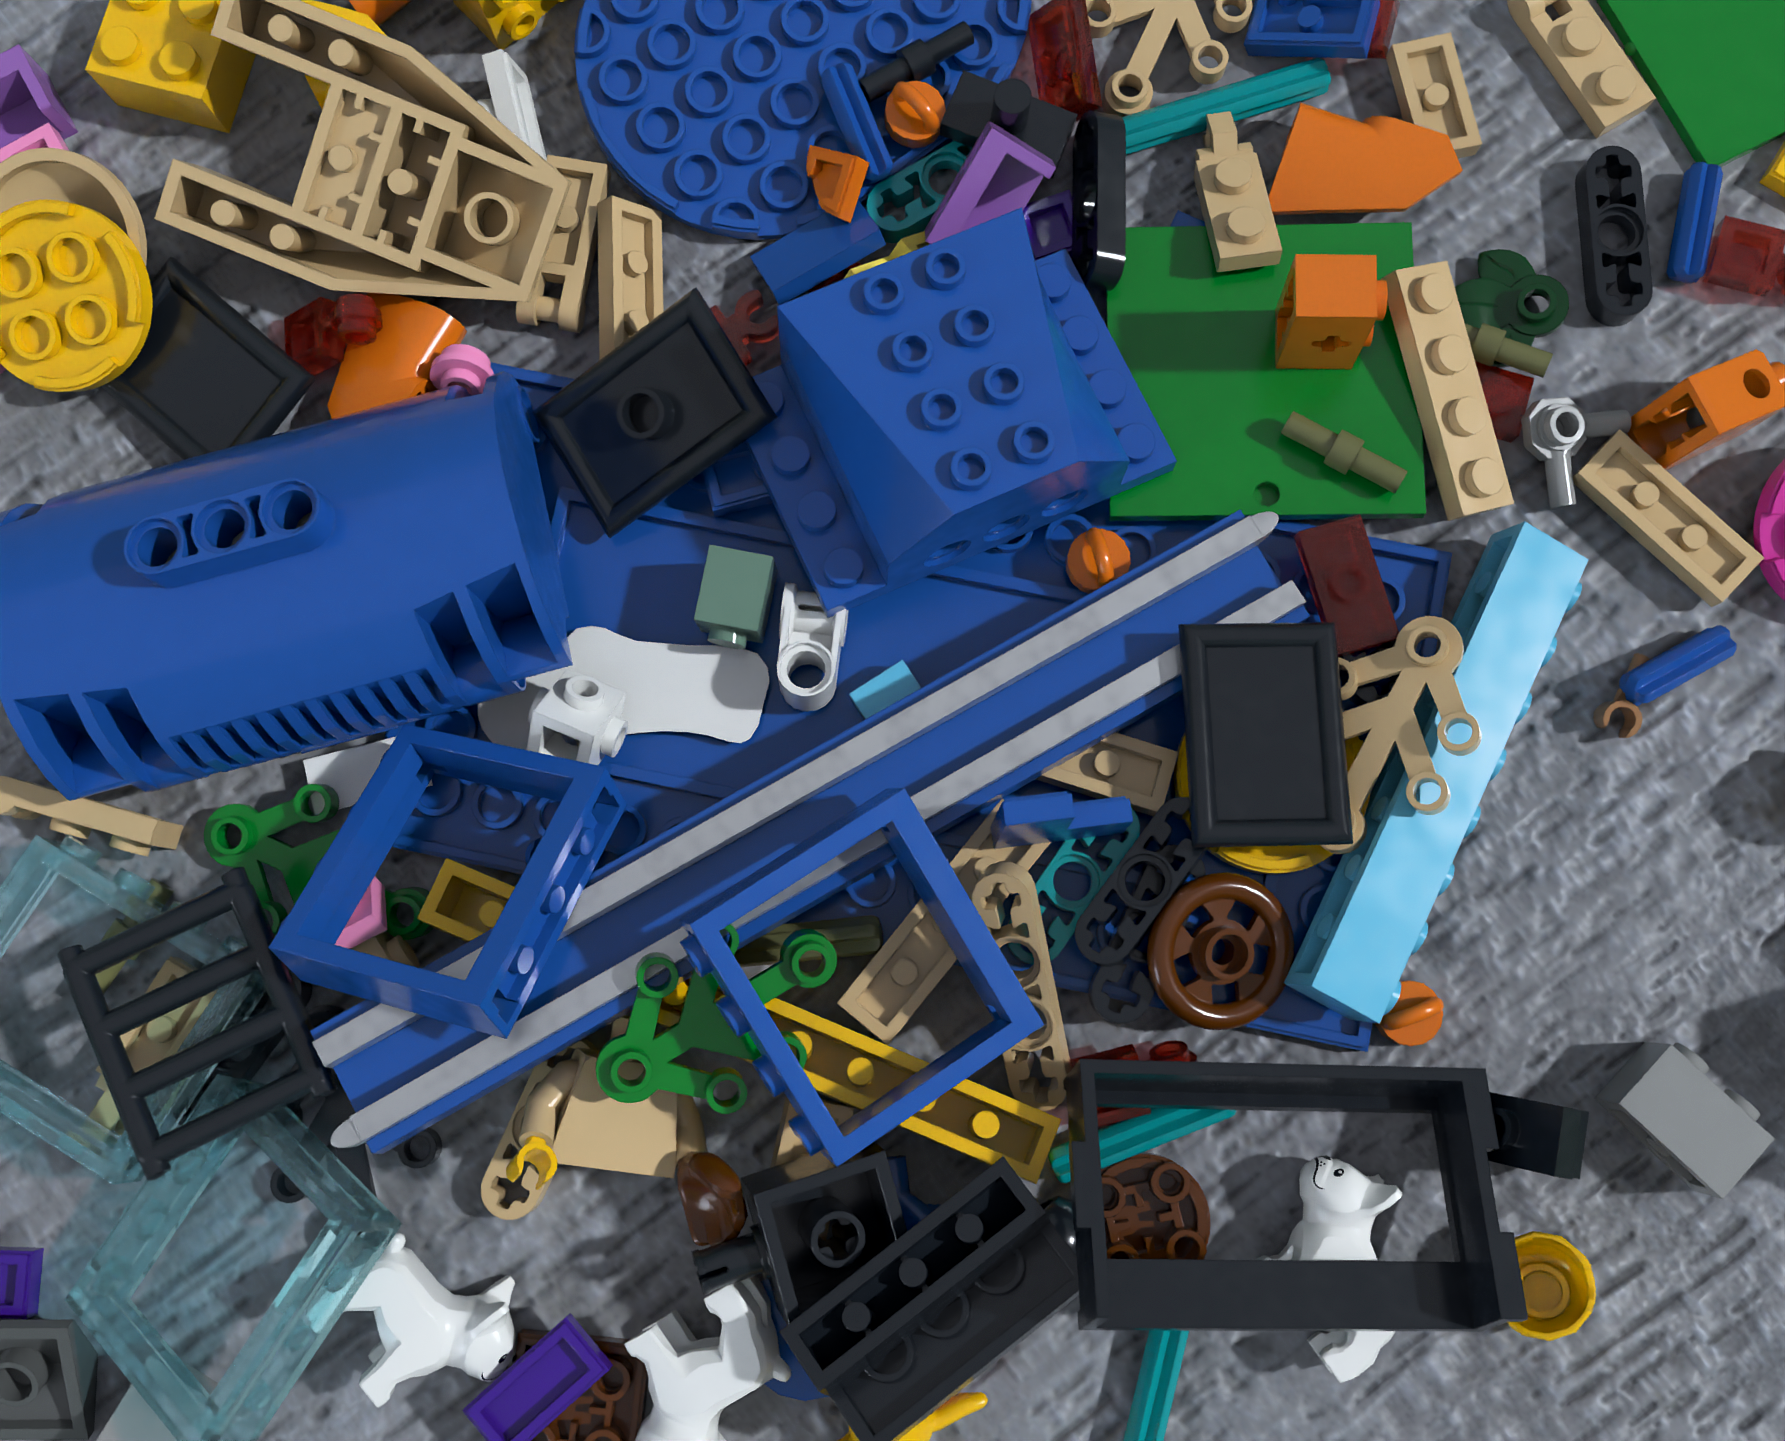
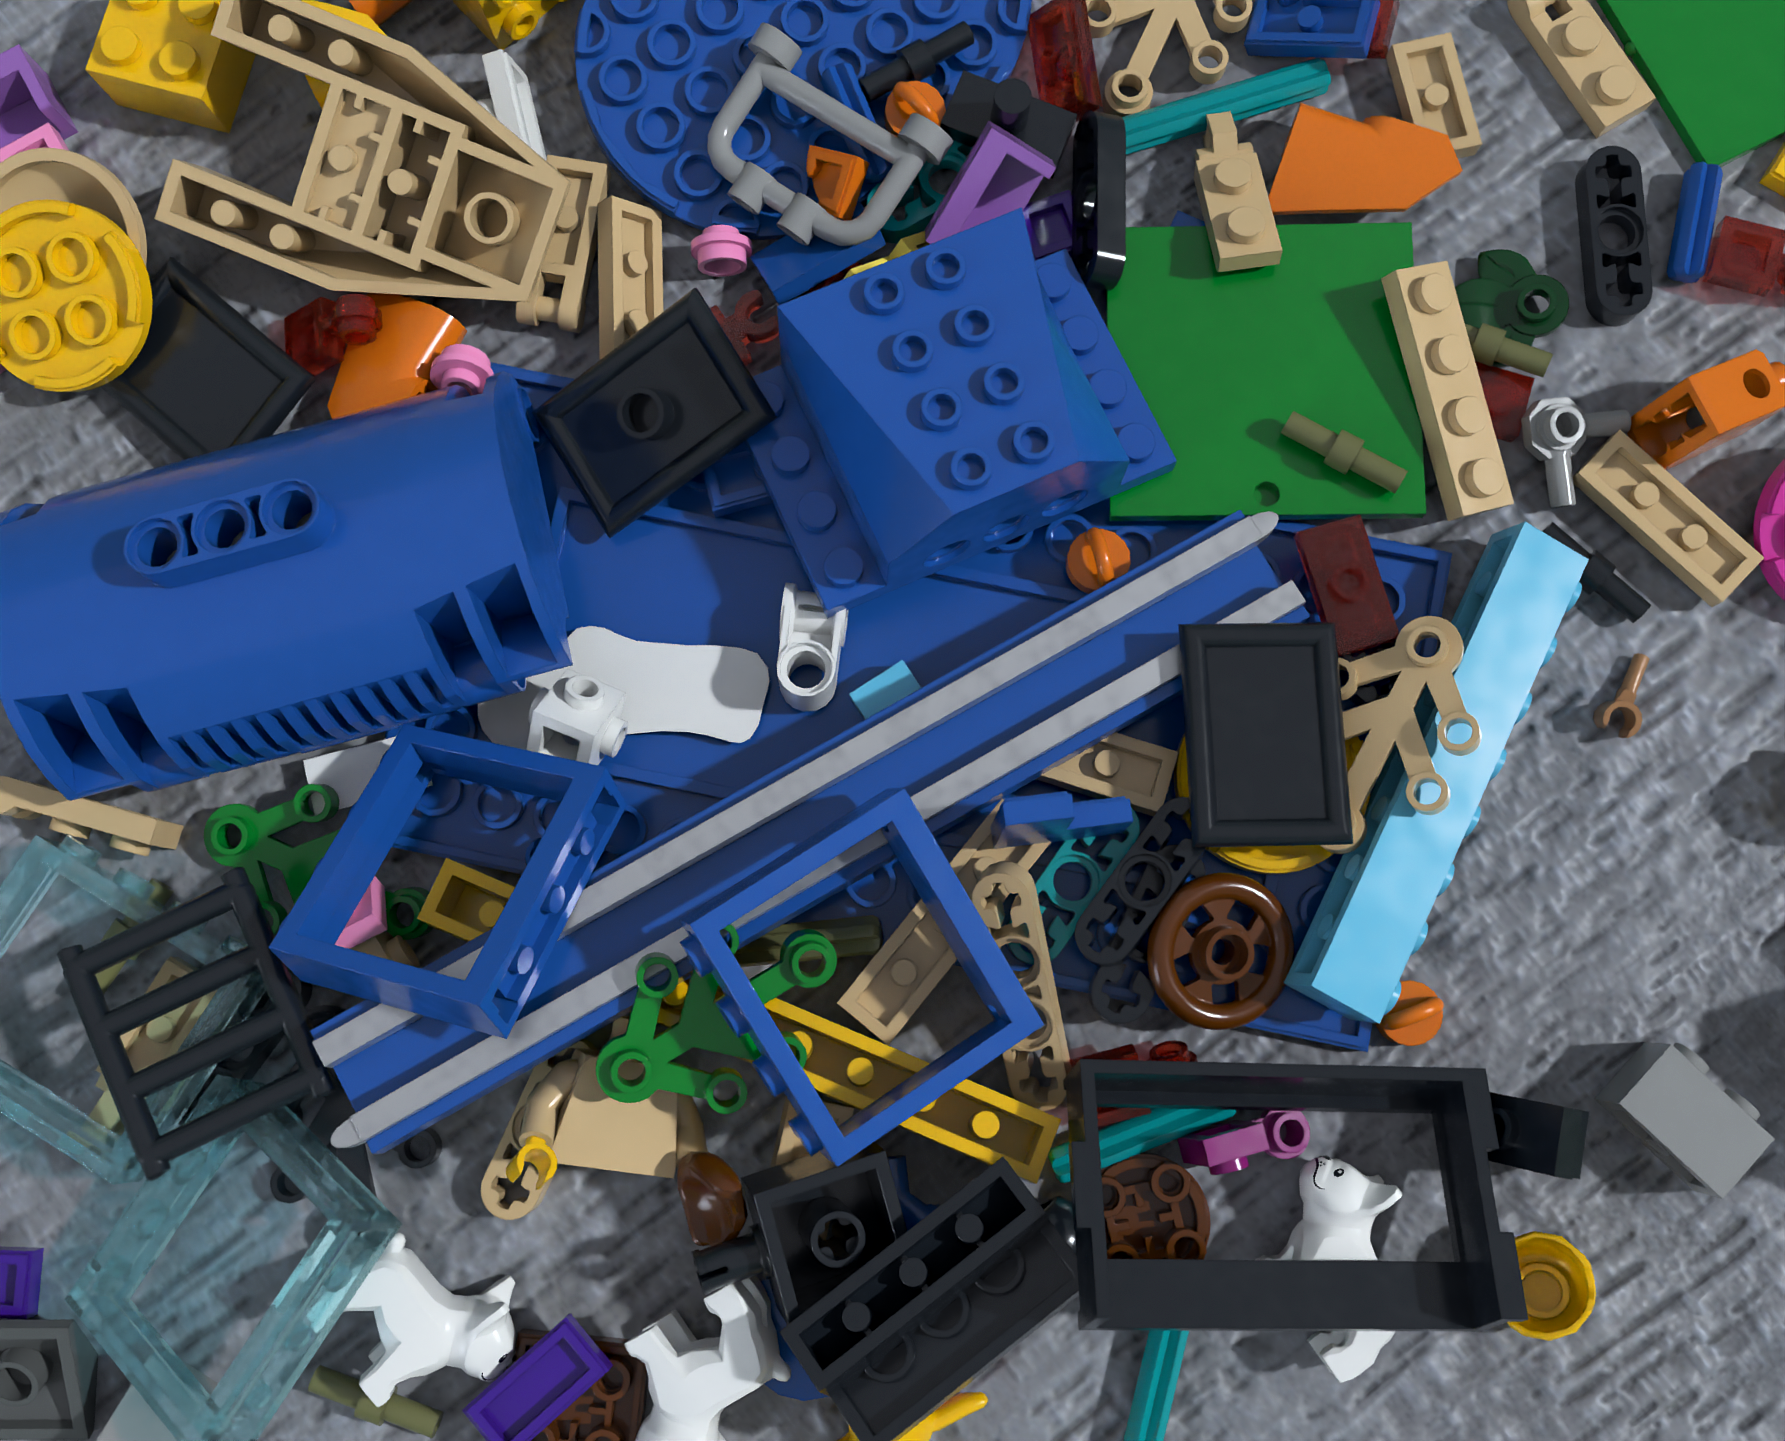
(396, 1410): none -> olive bar
(721, 251): none -> bright pink plate
(735, 596): sand green brick -> none
(801, 216): none -> light grey bar
(1227, 1145): none -> magenta plate
(1328, 311): orange brick -> none
(1599, 577): none -> black bar
(1677, 665): blue axle -> none

